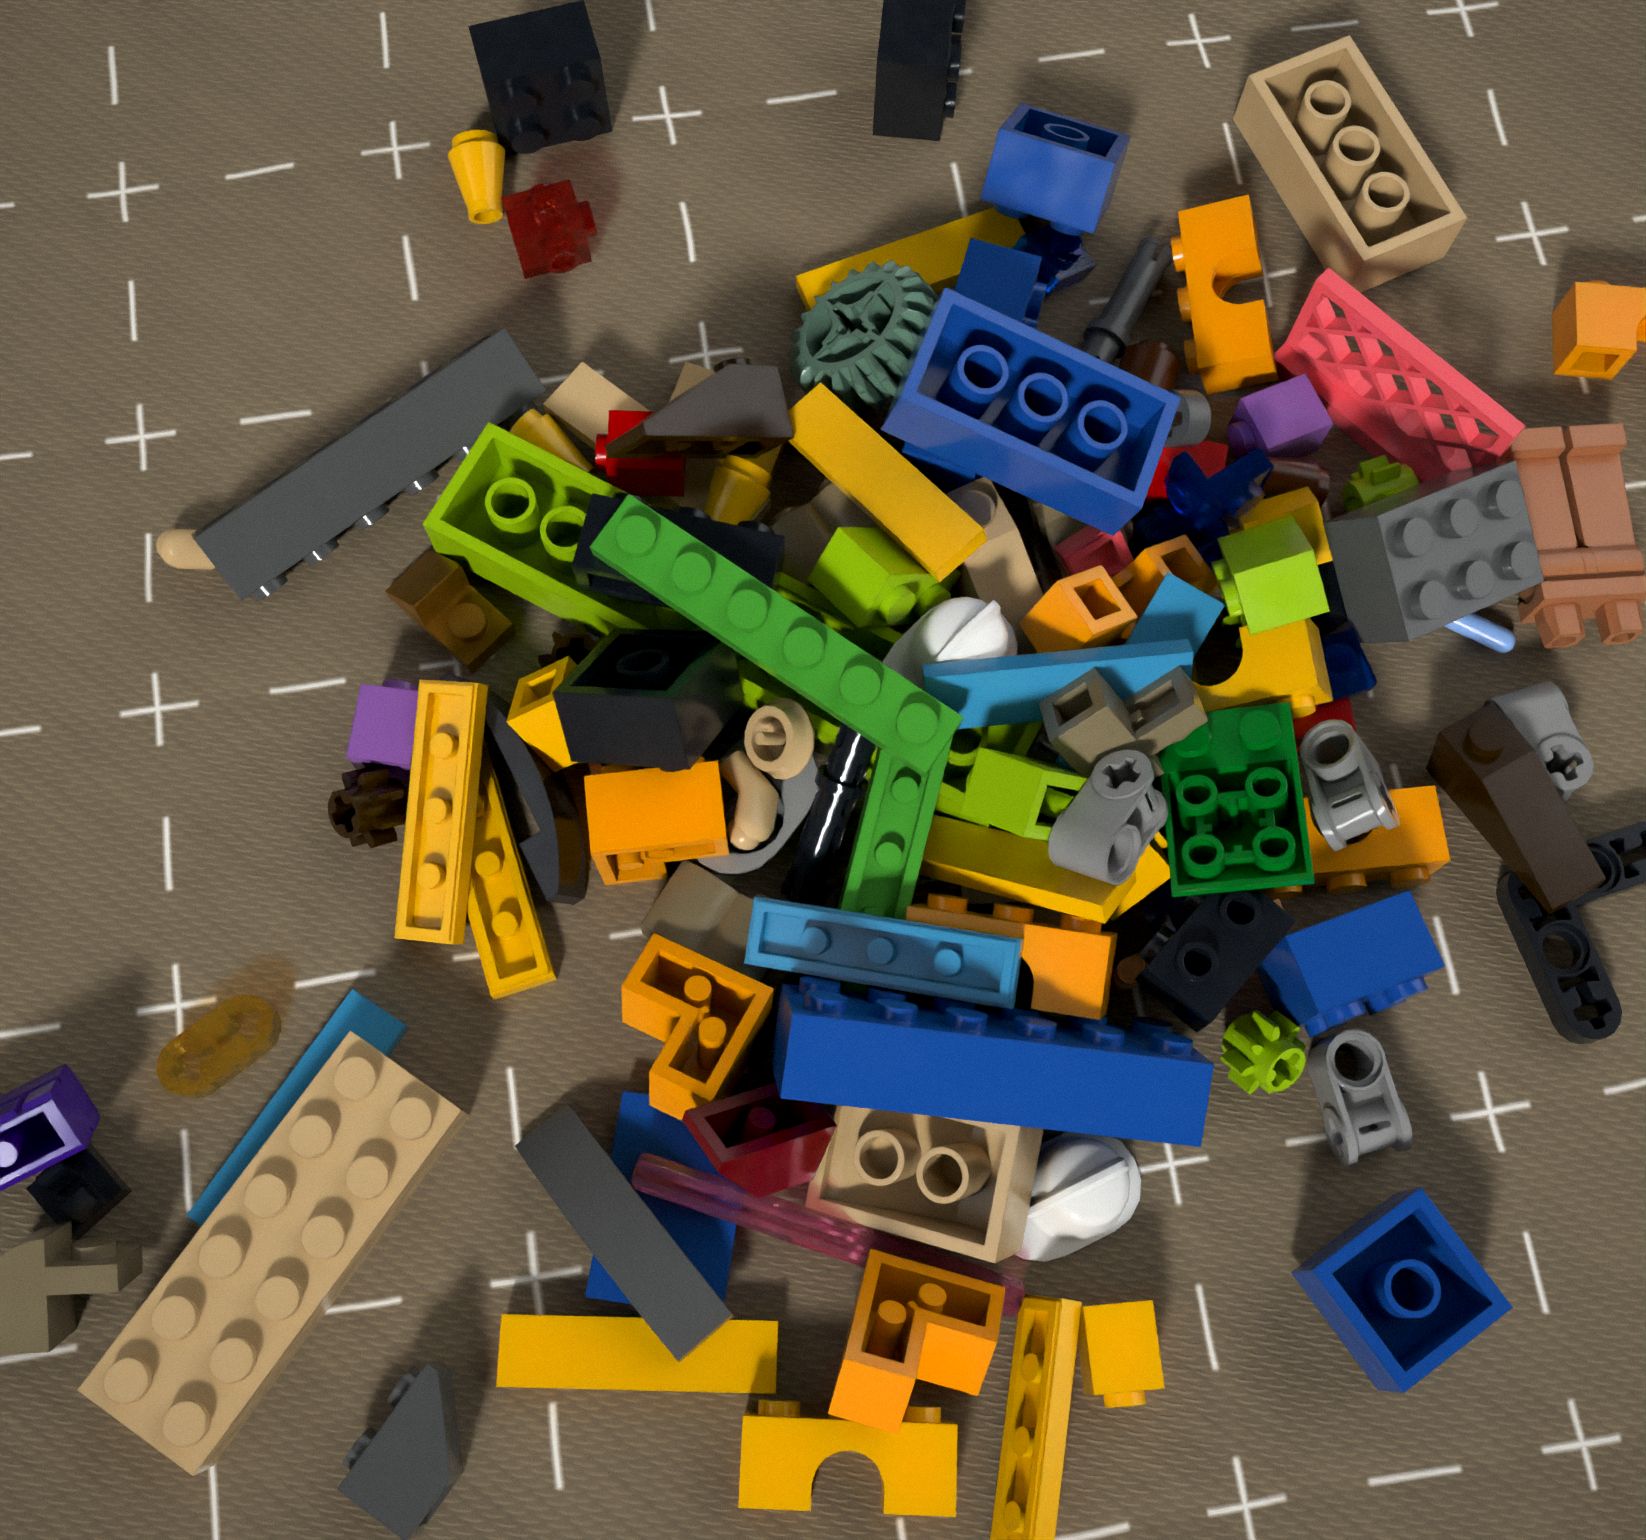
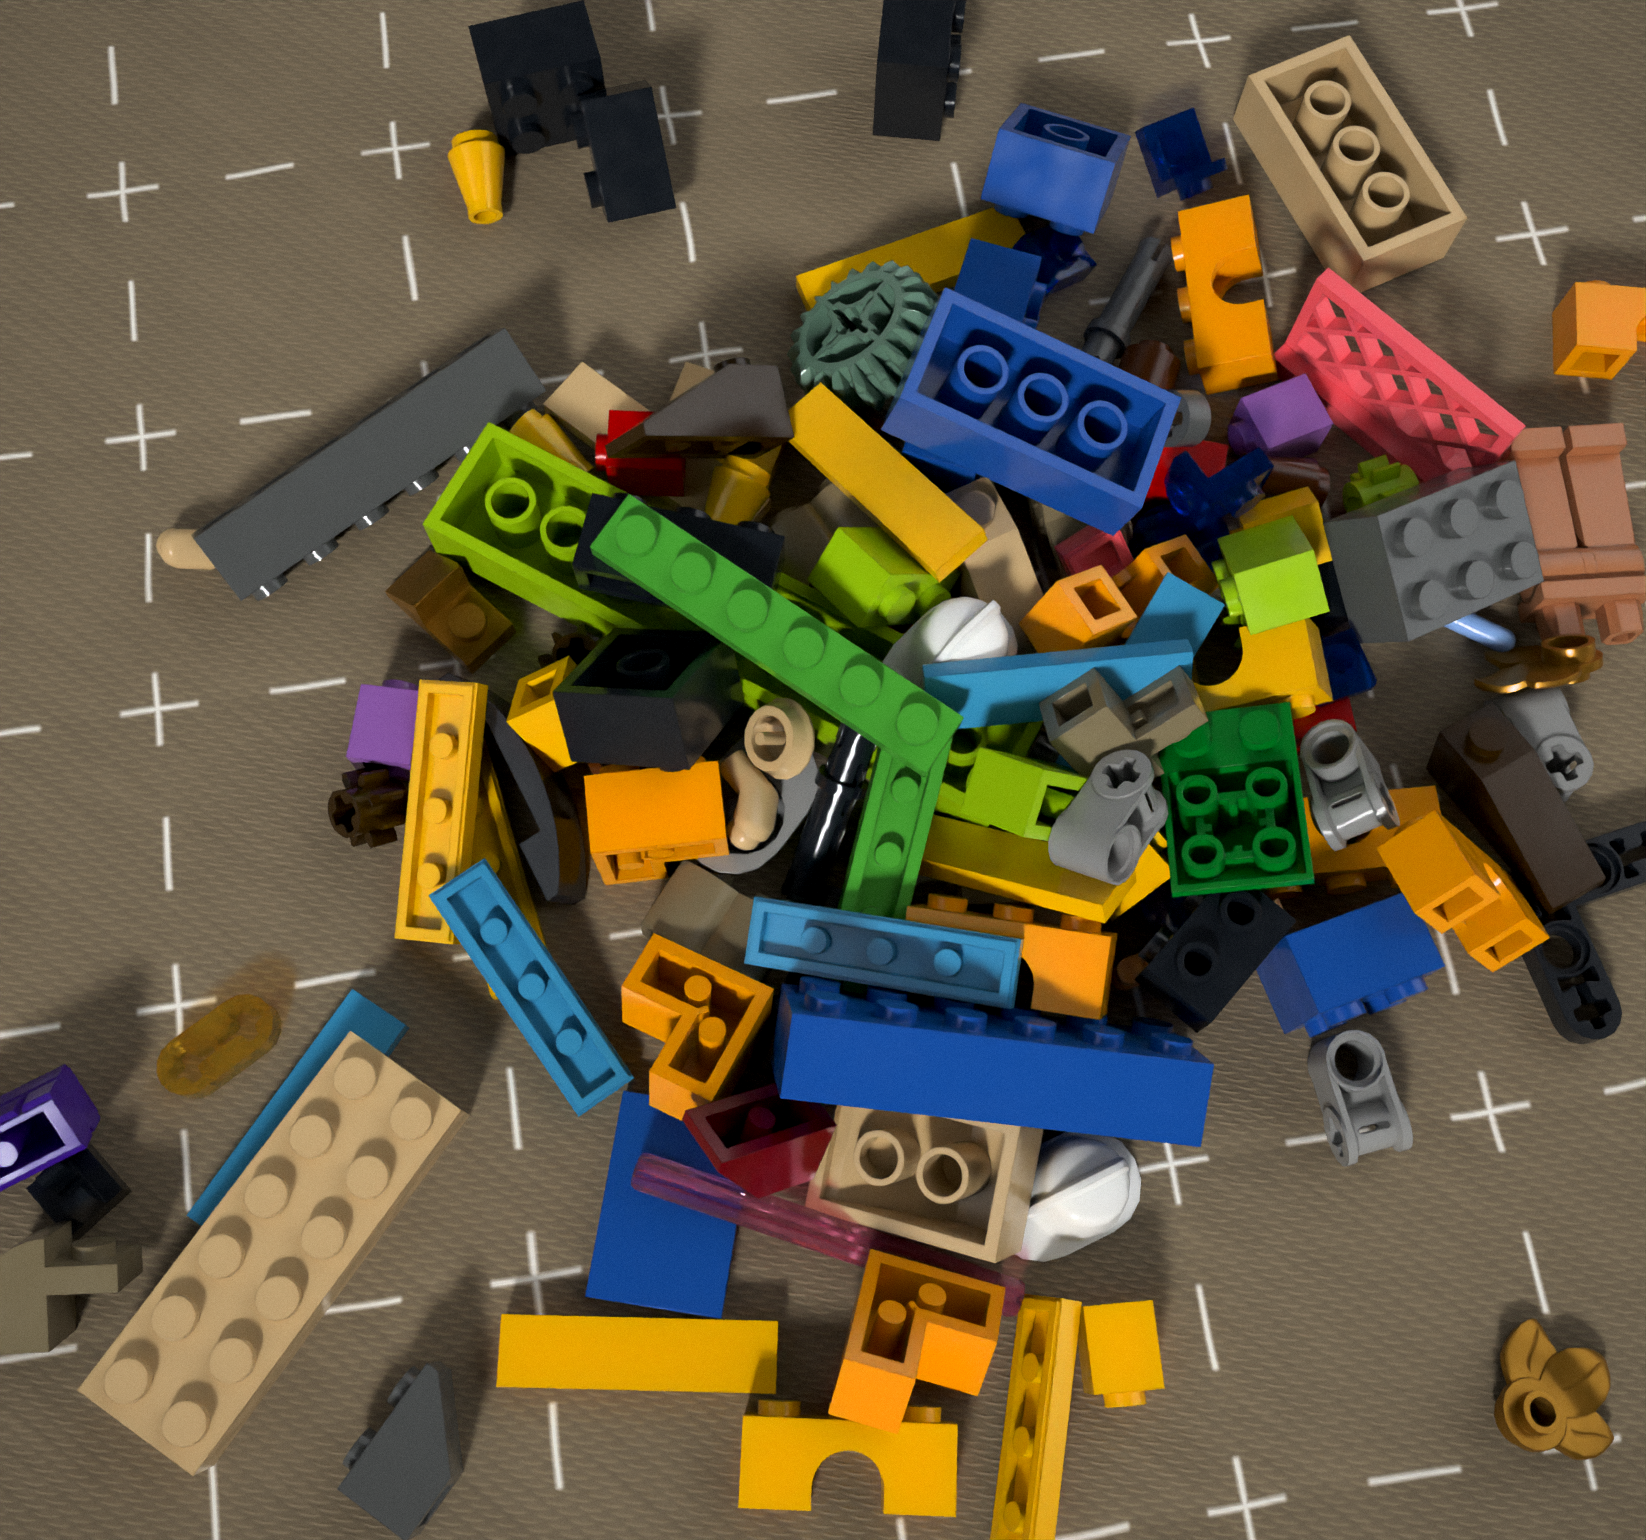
(531, 987): none -> dark azure tile
(549, 228): clear red brick -> none
(623, 1233): dark grey slope -> none
(625, 151): none -> black brick
(1178, 155): none -> clear blue bracket
(1263, 1052): lime gear -> none
(1401, 1290): blue brick -> none
(1461, 889): none -> light orange arch
(1551, 665): none -> pearl gold plate
(1561, 1388): none -> pearl gold plate

